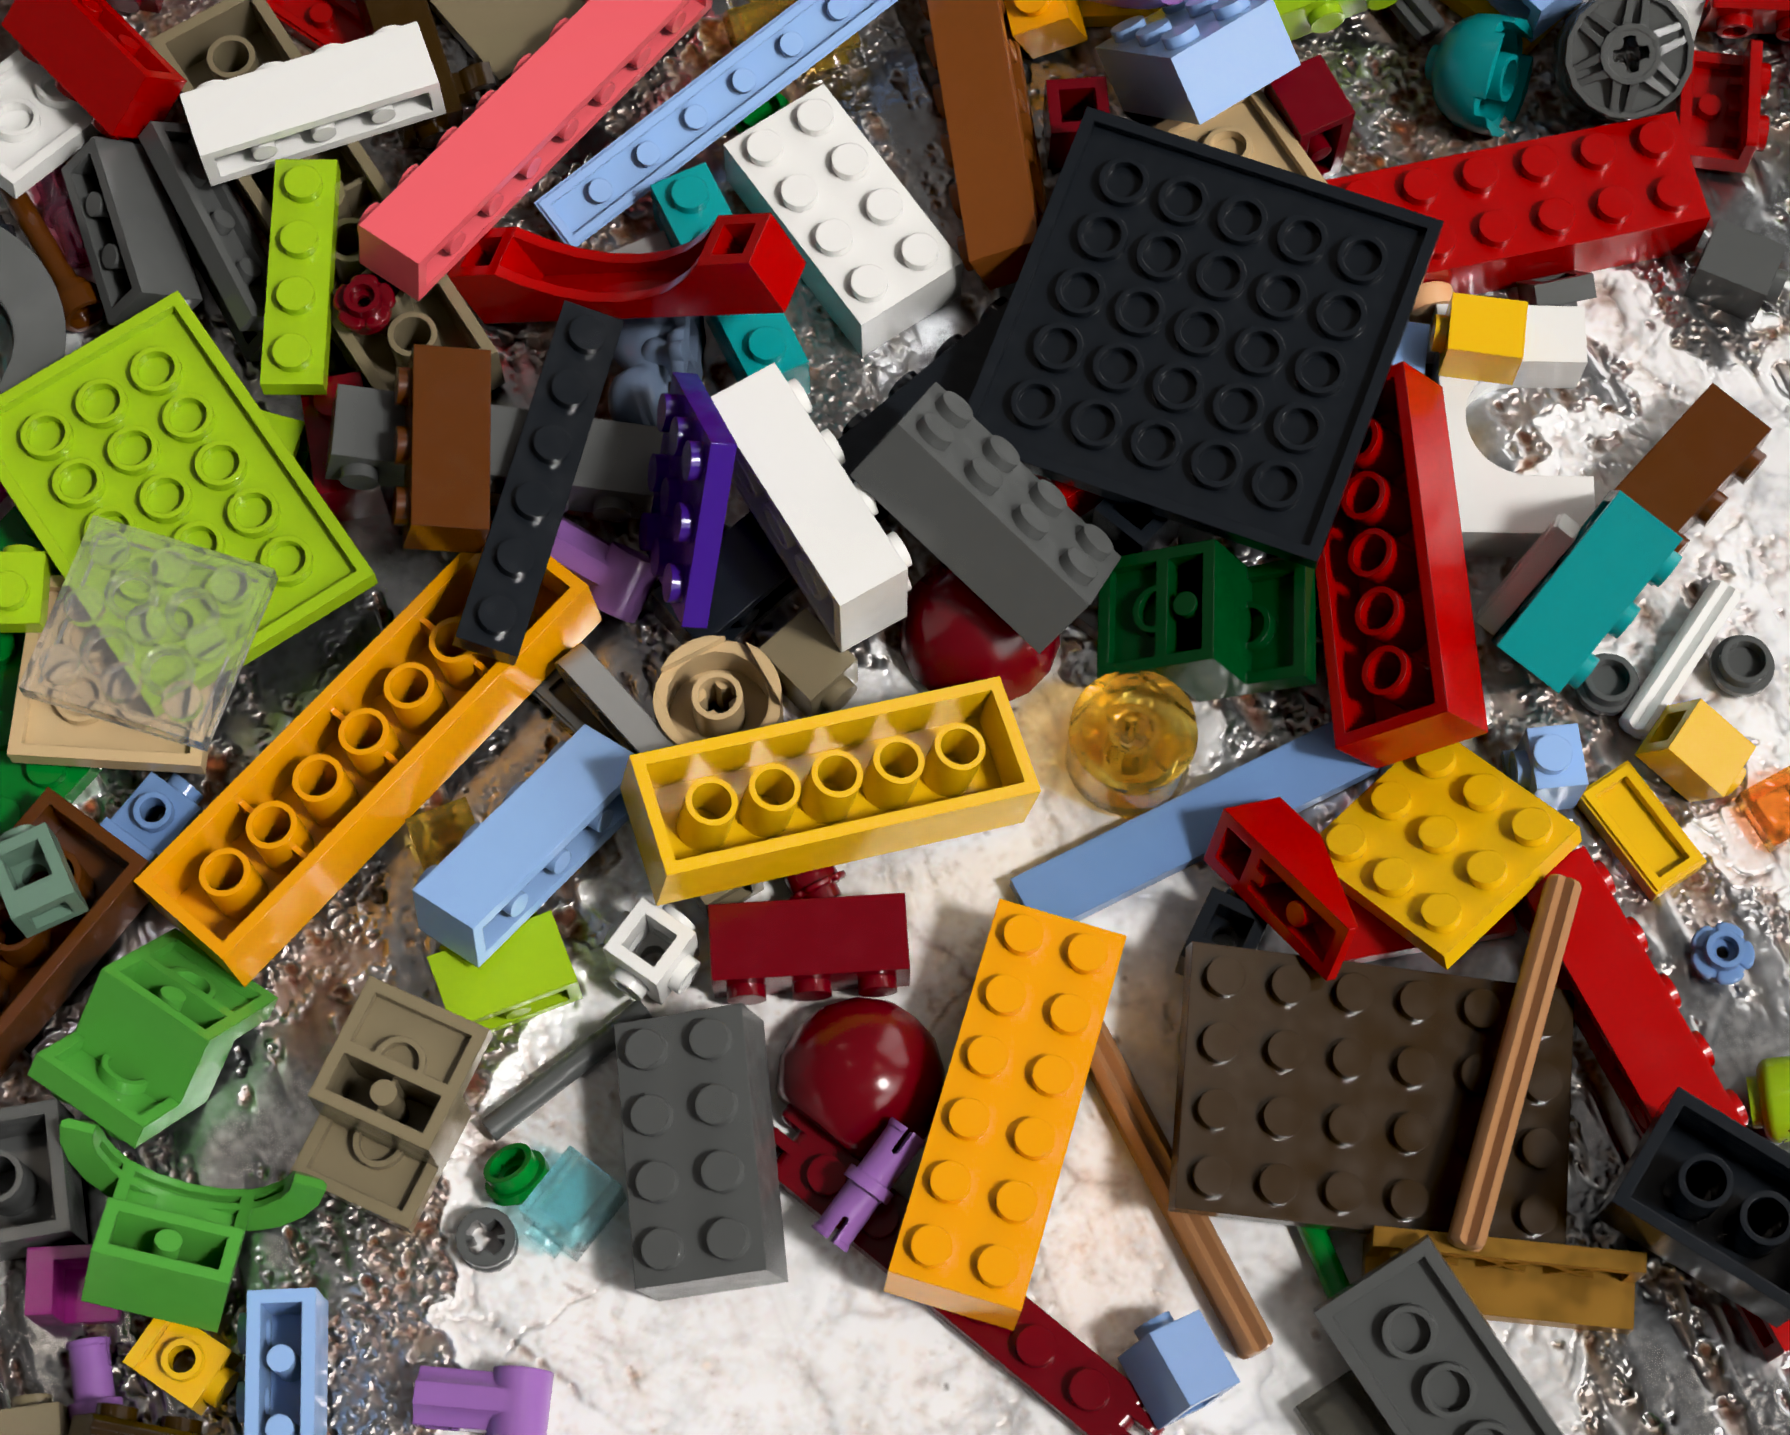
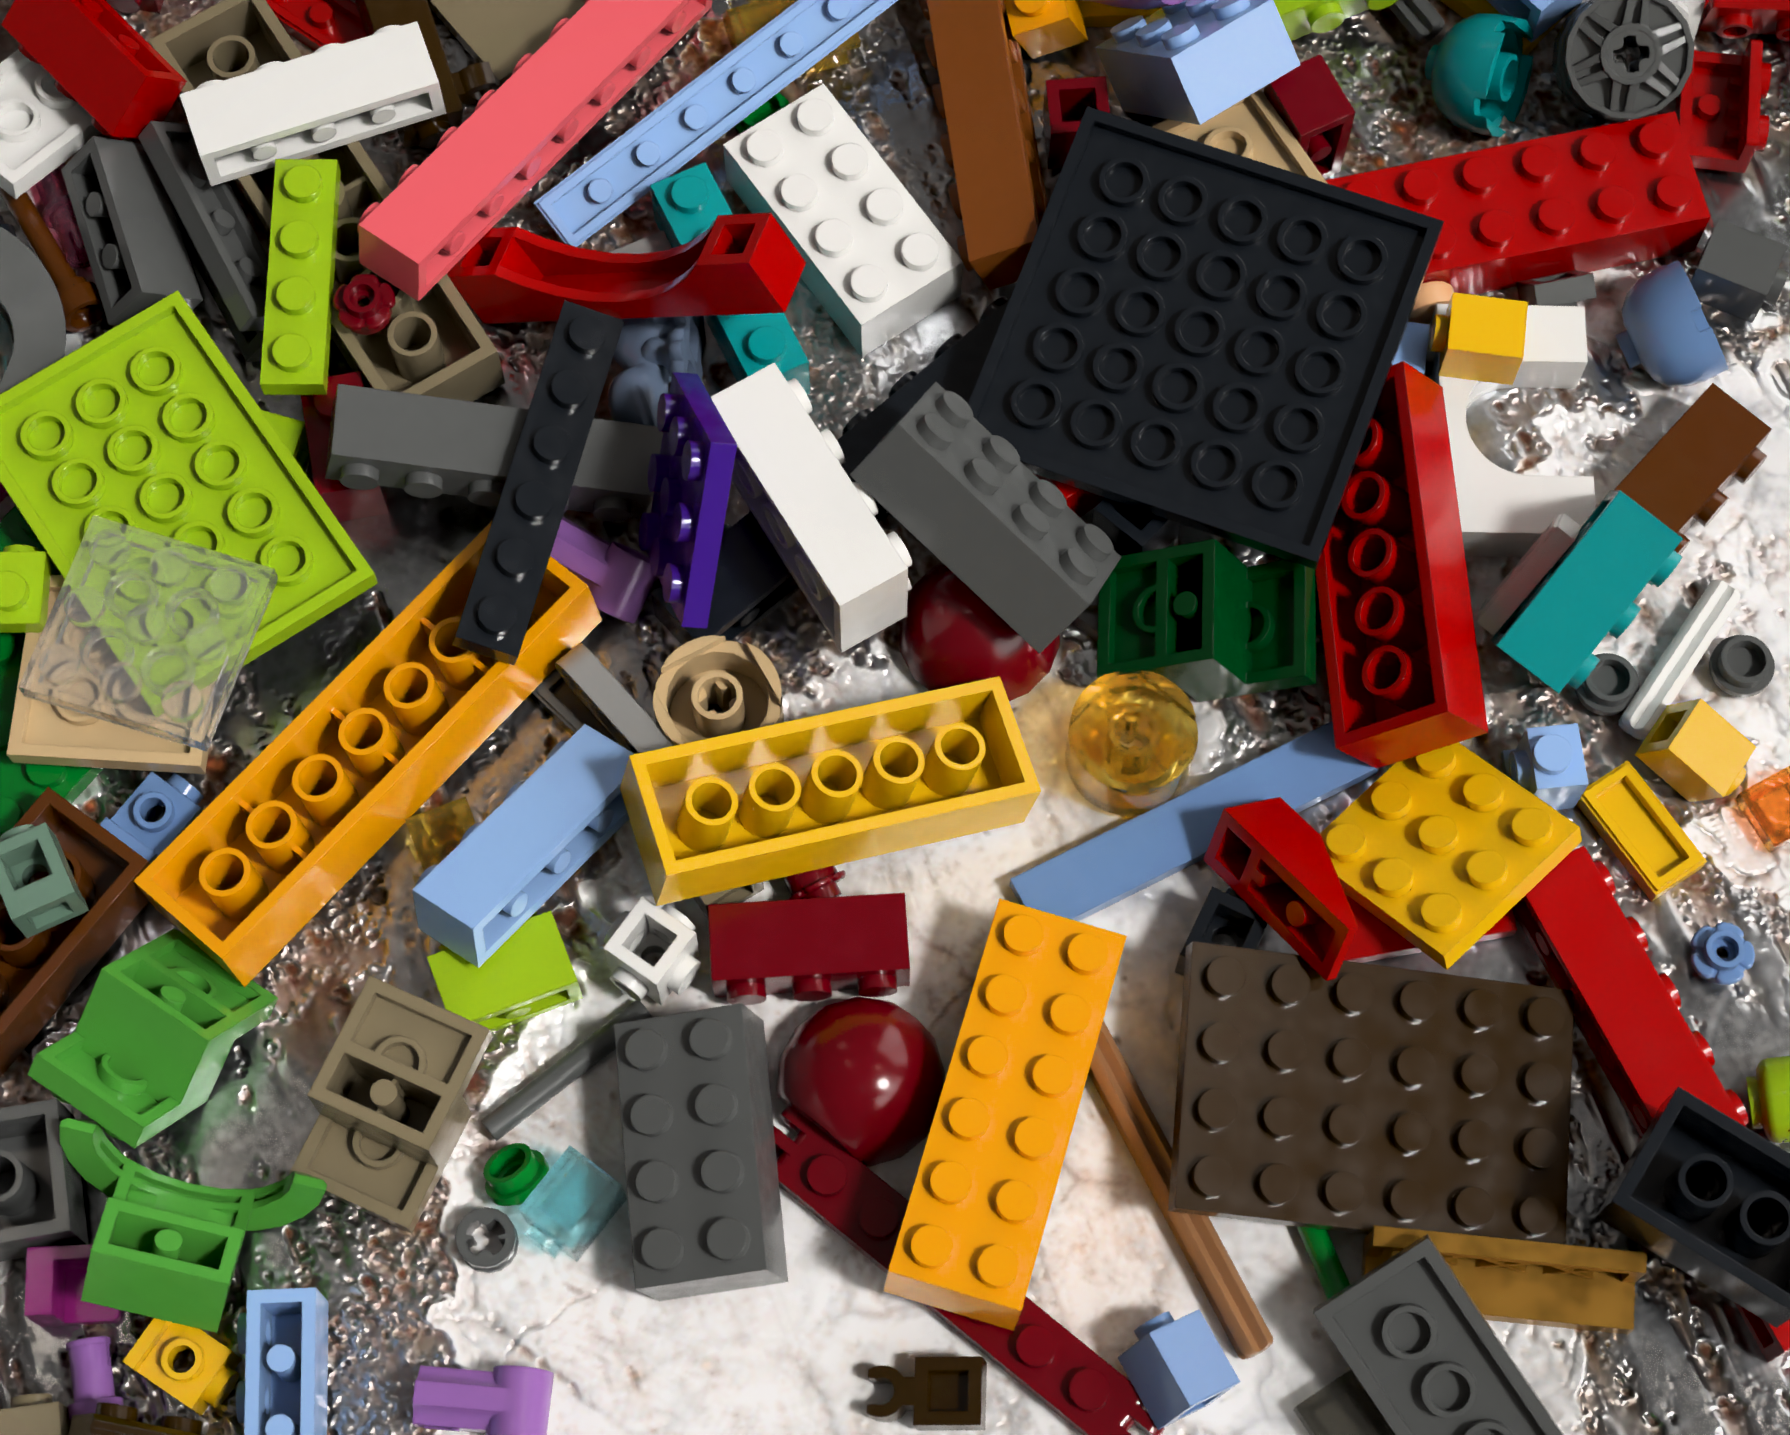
(444, 449): reddish brown brick -> none
(811, 666): dark tan brick -> none
(869, 1184): medium lavender pin -> none
(942, 1395): none -> dark brown plate
(1514, 1064): medium nougat axle -> none
(1669, 330): none -> medium blue cylinder

